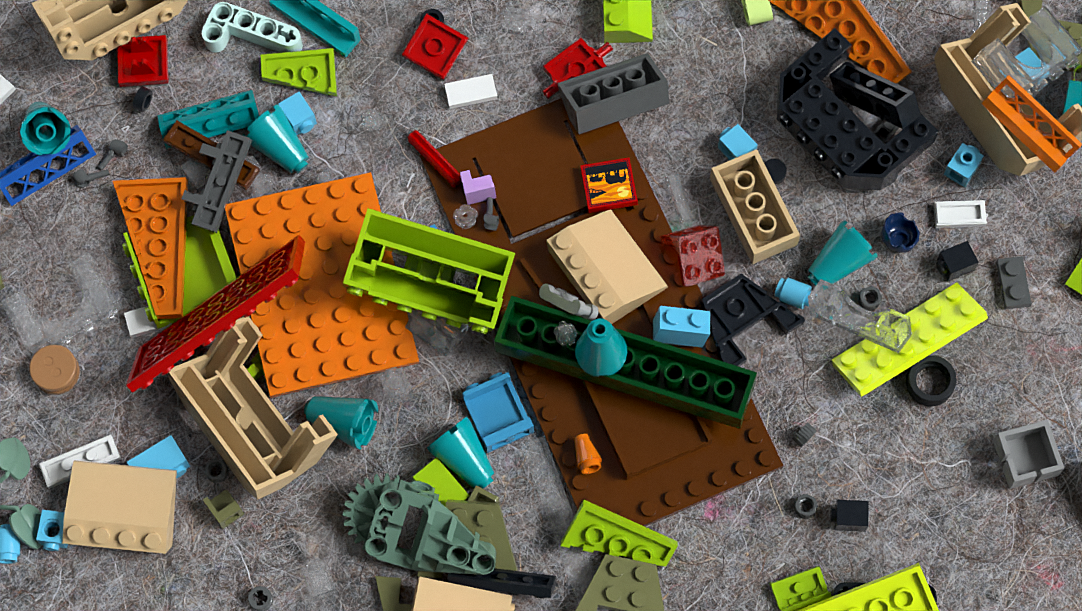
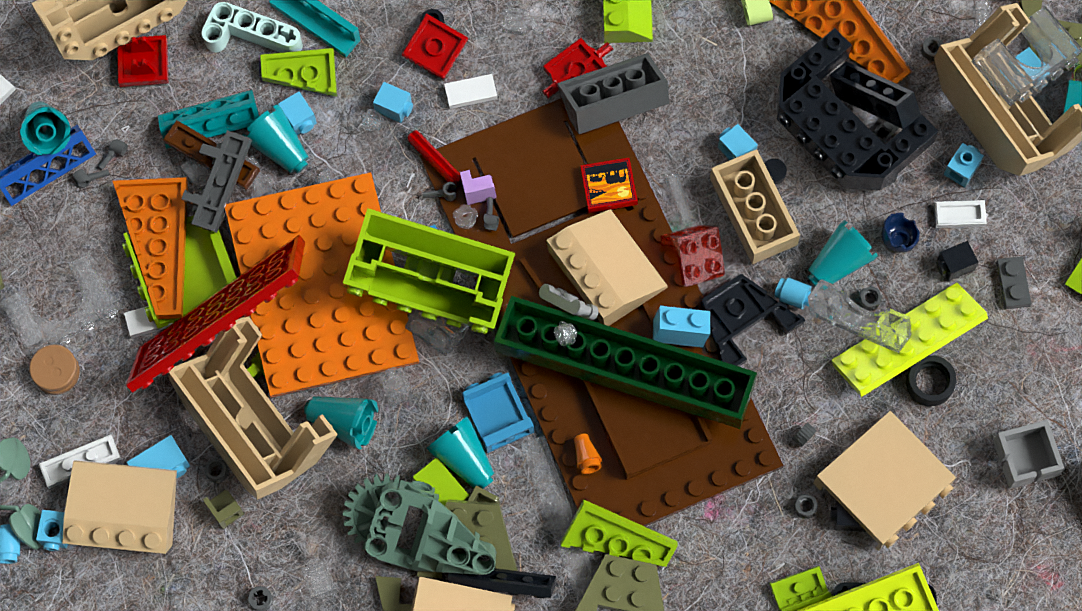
(142, 99): black tile -> none
(393, 102): none -> medium azure brick
(443, 192): none -> dark grey hand
(601, 349): teal cone -> none
(886, 480): none -> tan panel
(930, 41): none -> dark grey axle
(1041, 143): orange fence -> none

